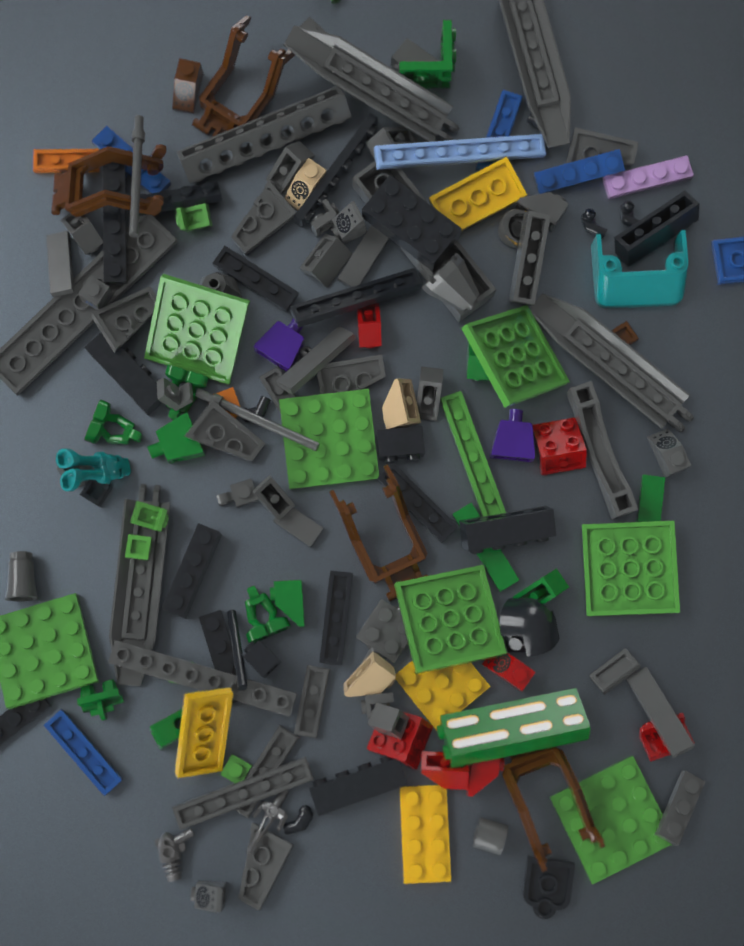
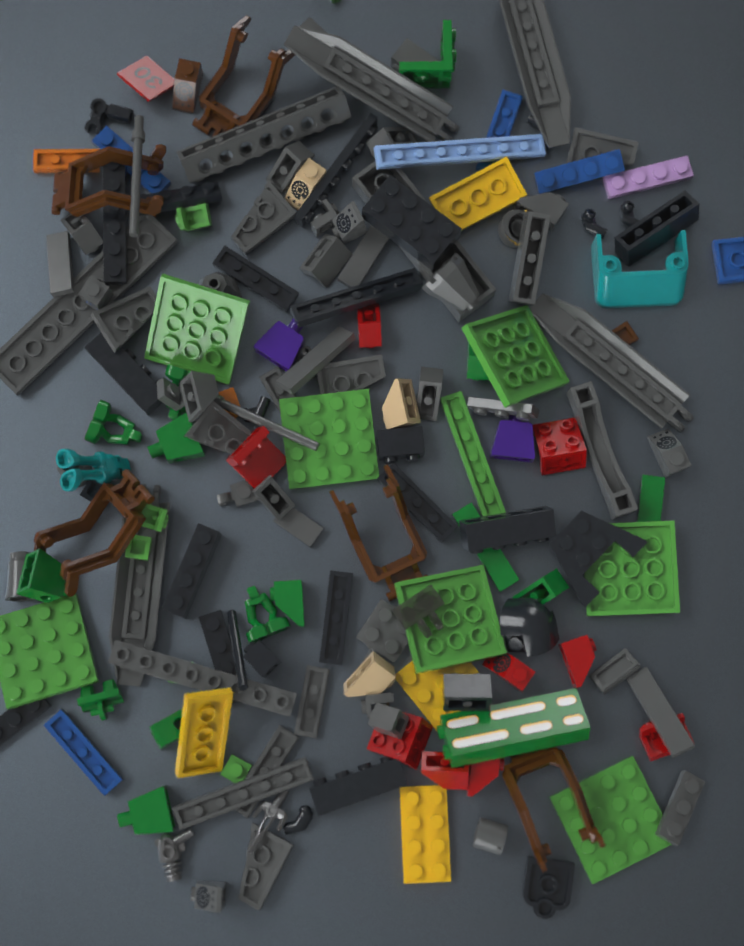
(41, 577): none -> green torso
(100, 110): none -> black bar
(129, 499): none -> reddish brown piece
(147, 78): none -> piece
(149, 813): none -> green torso
(198, 393): none -> dark grey slope
(257, 457): none -> red bracket
(419, 607): none -> clear smoke hinge
(467, 692): none -> brick
(520, 410): none -> dark grey plate
(578, 658): none -> red slope
(583, 543): none -> black wing

